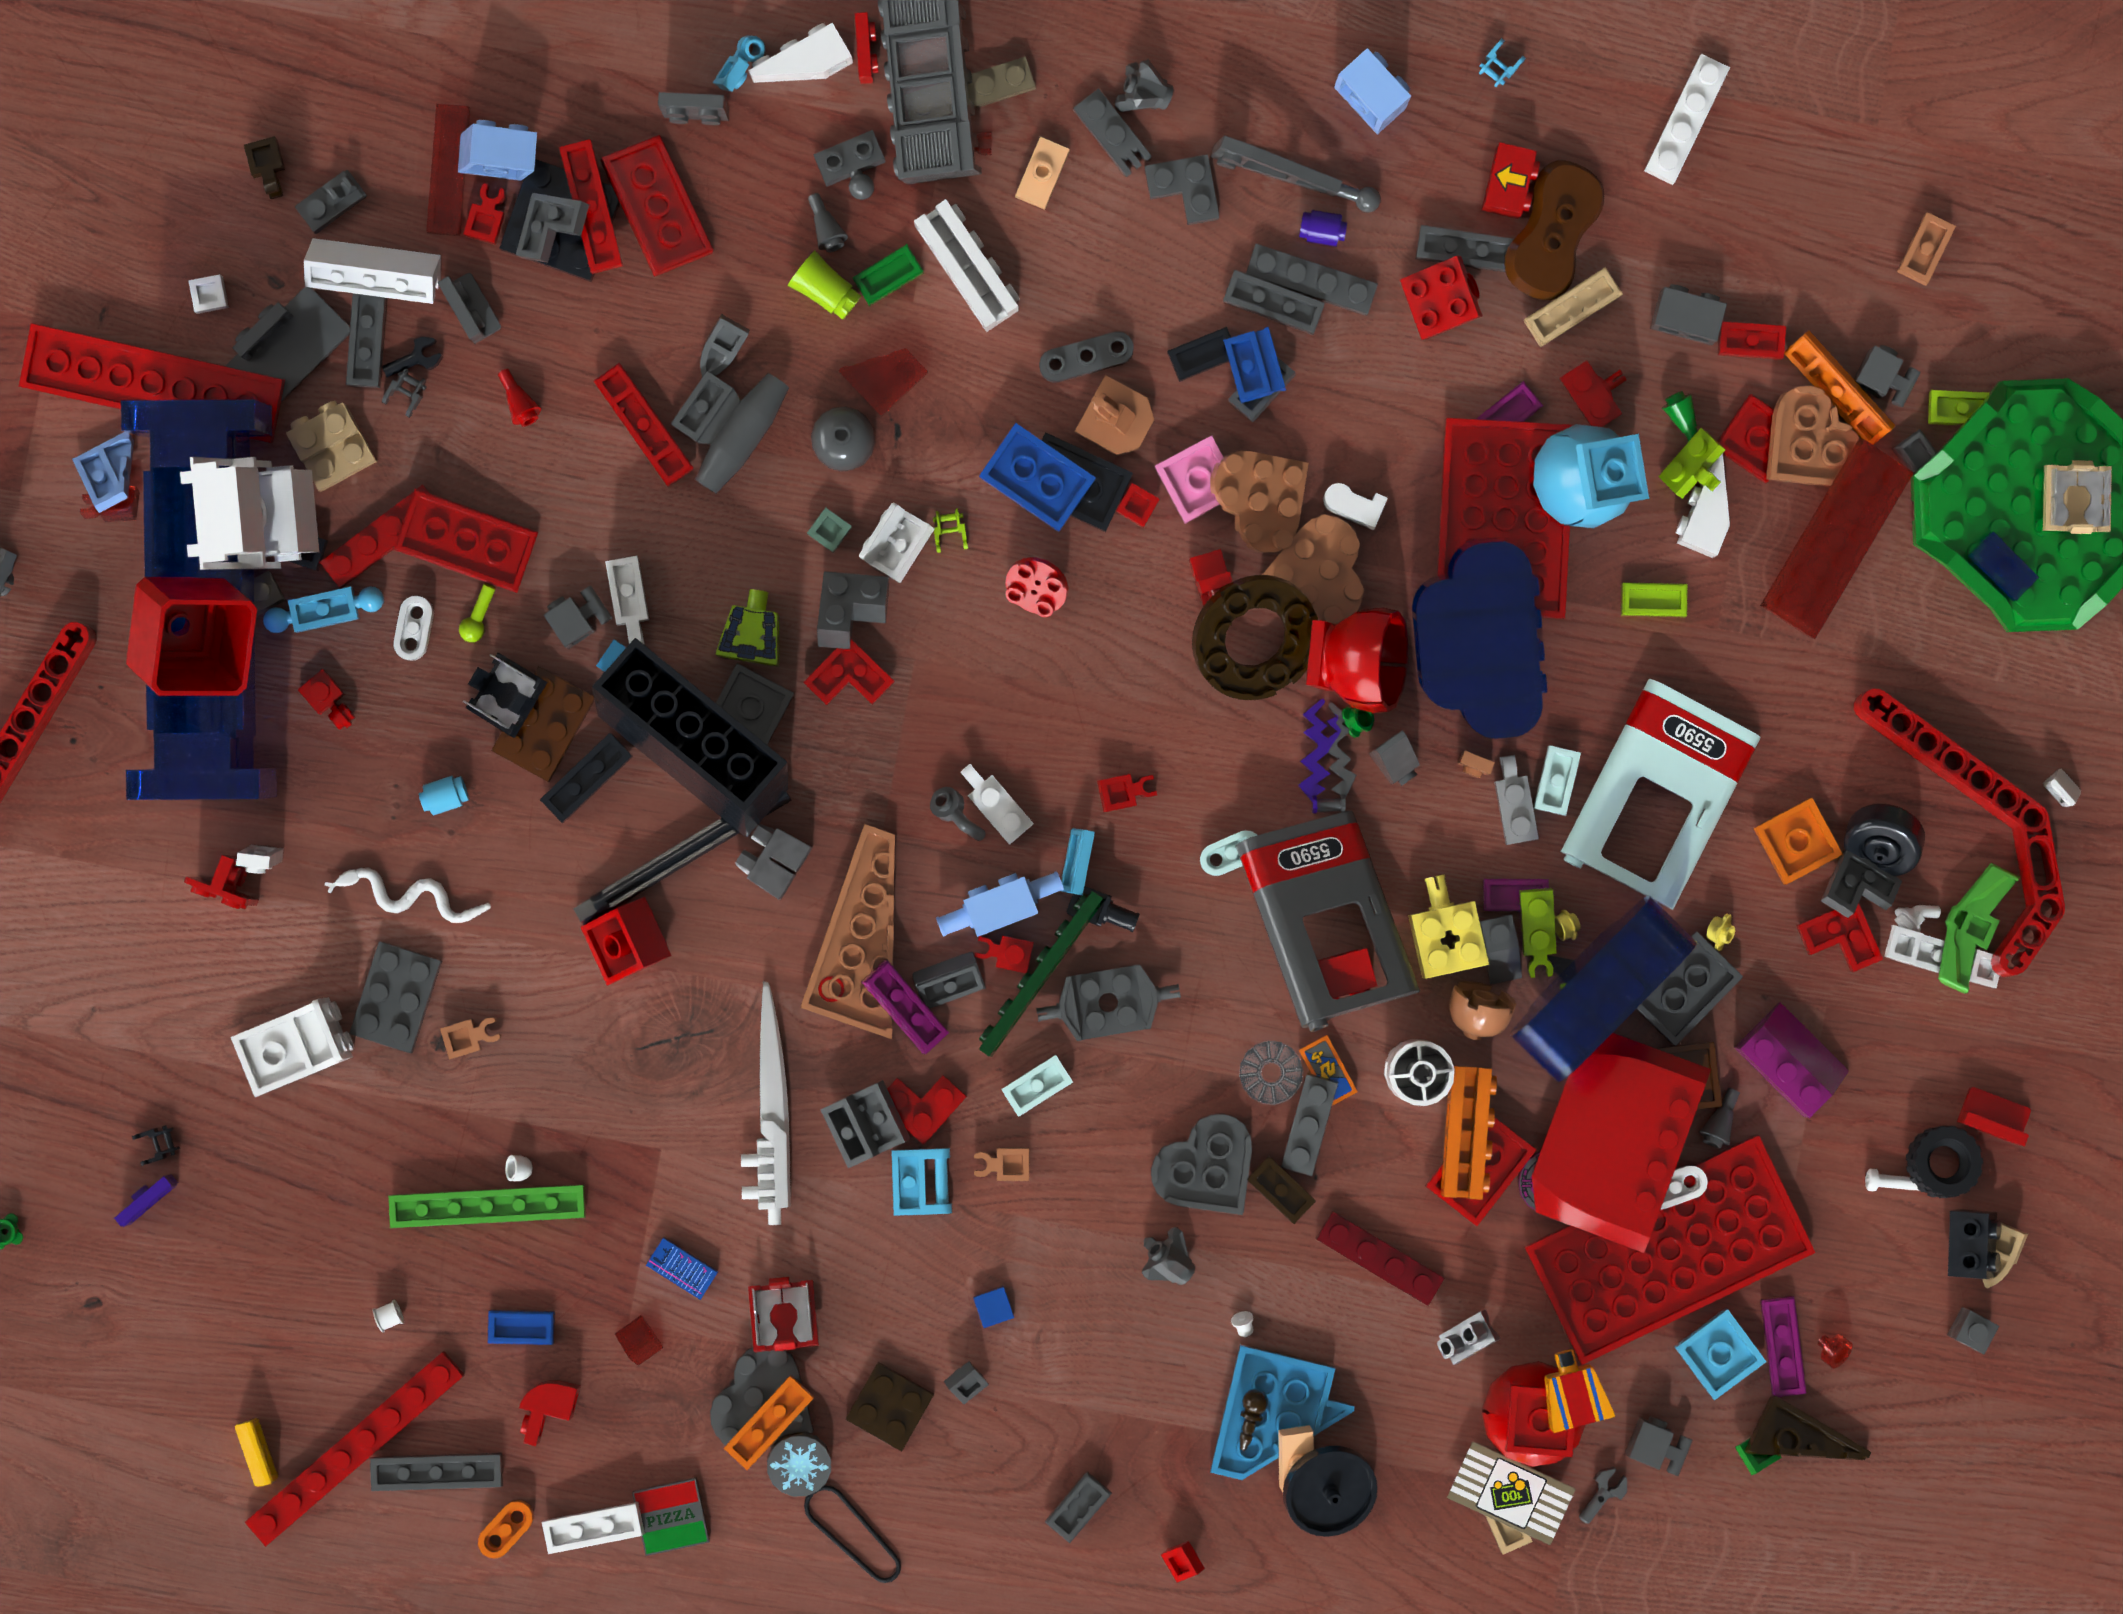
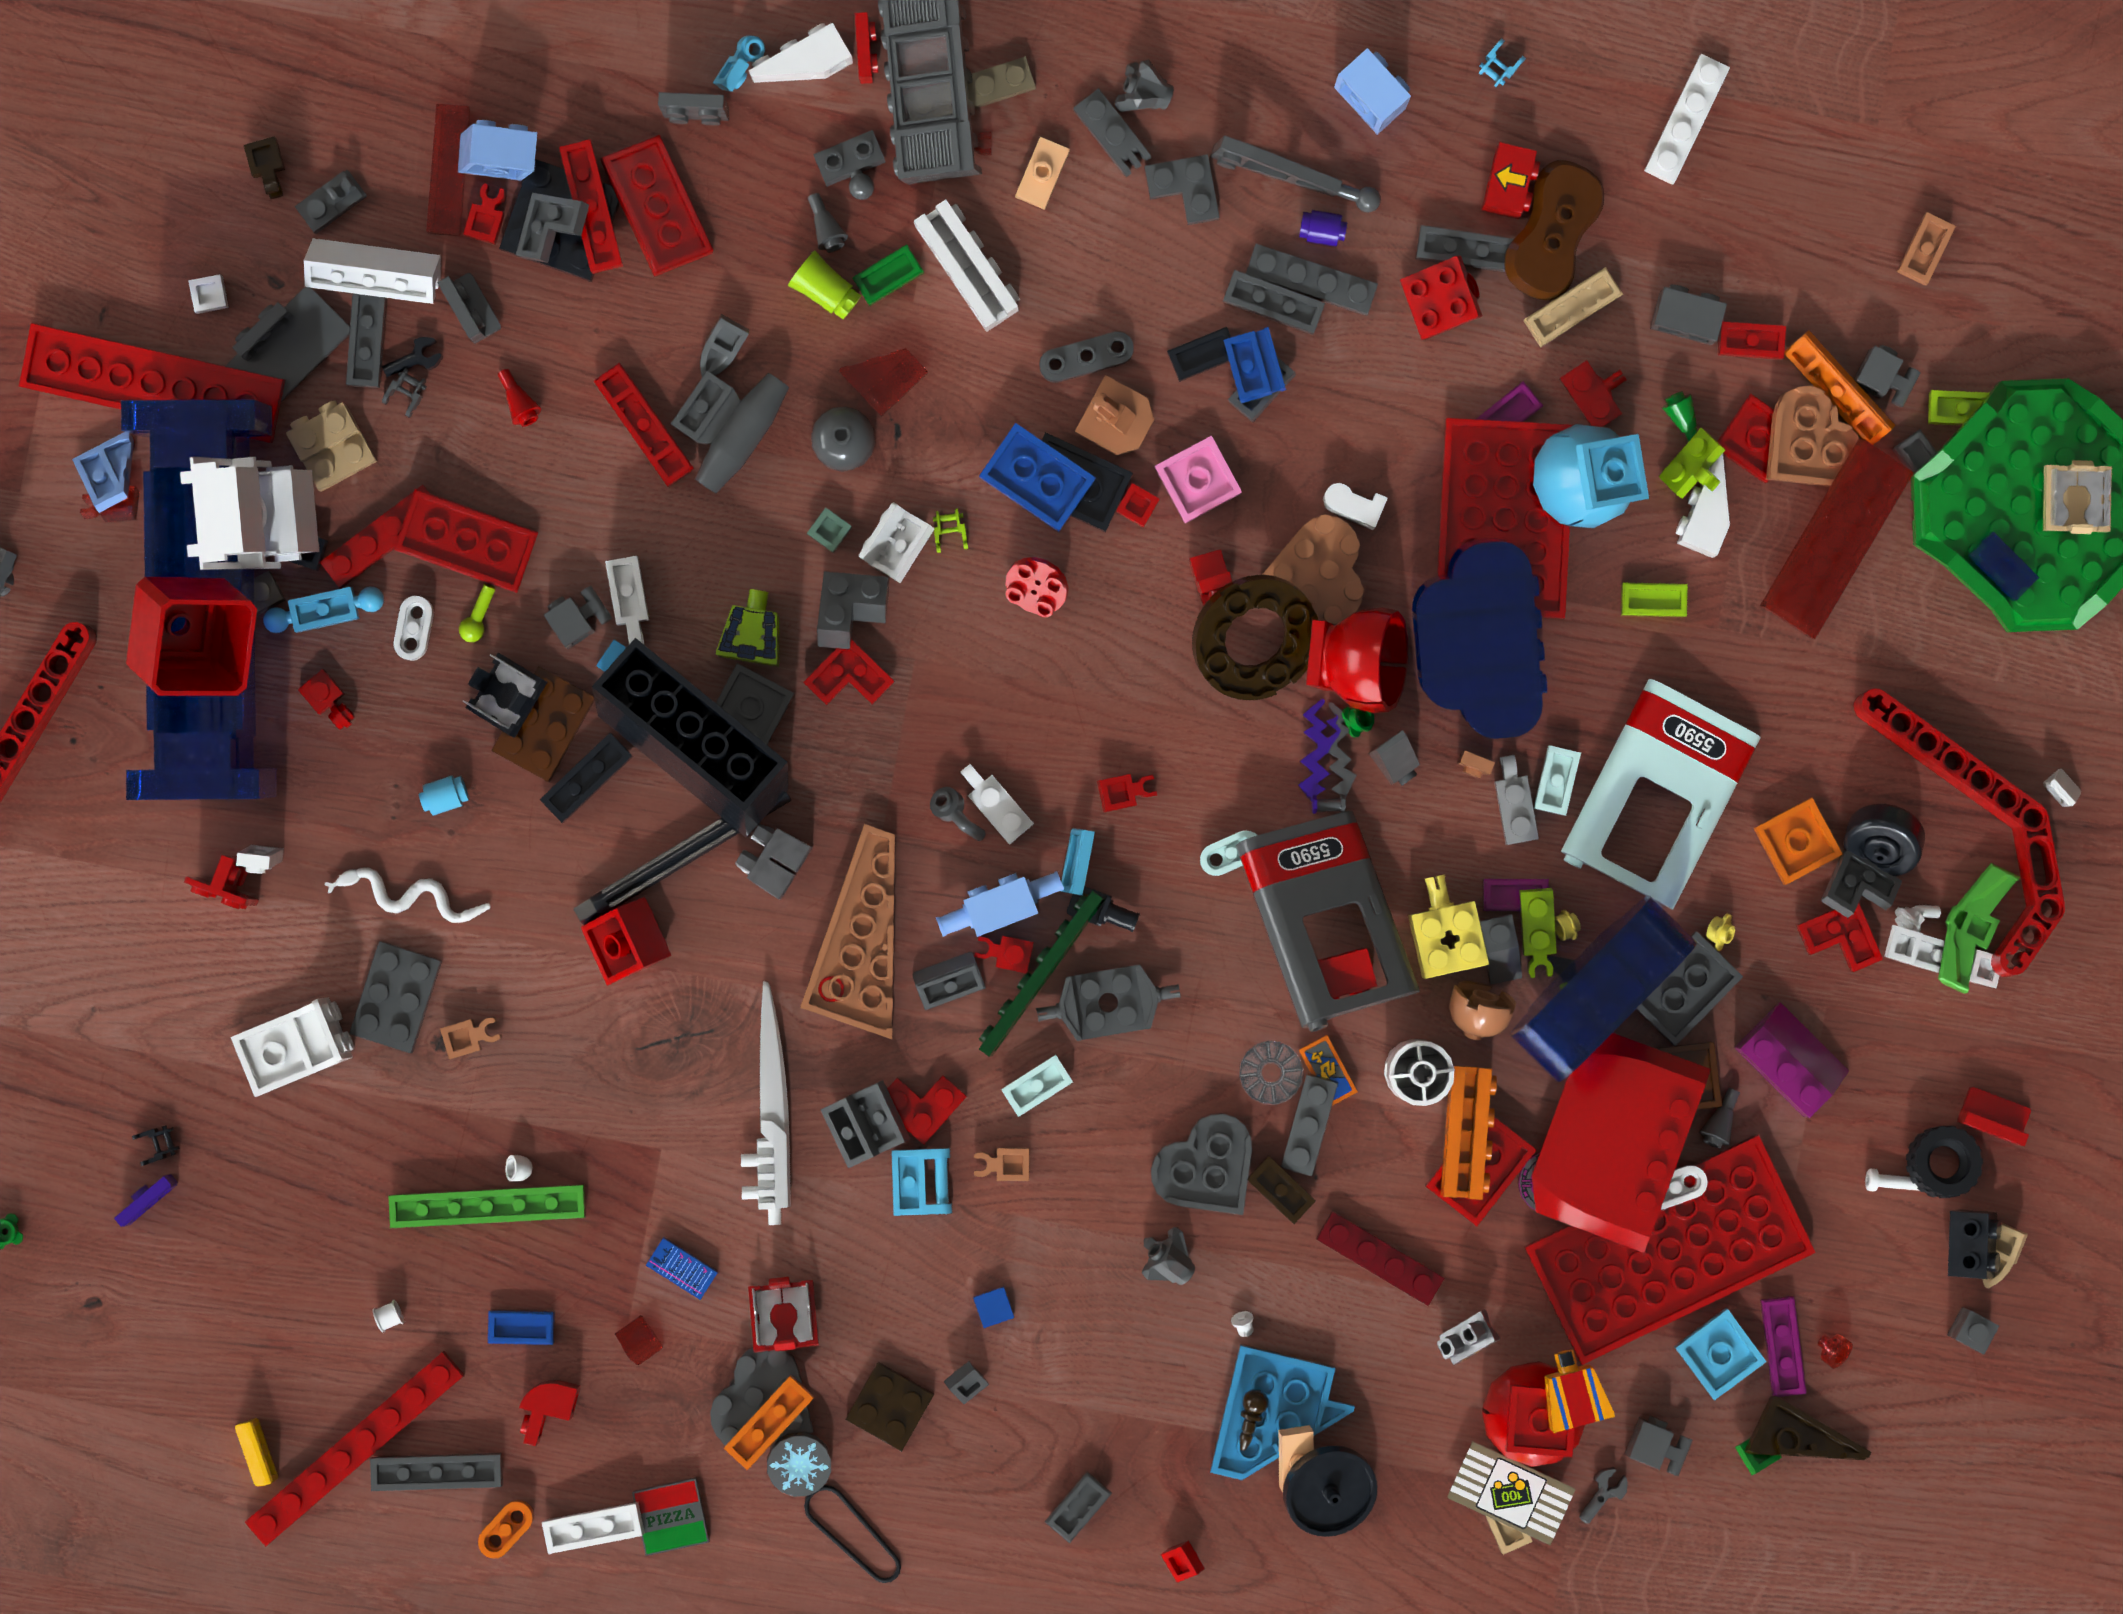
(905, 1007): magenta tile -> none
(1263, 496): nougat plate -> none

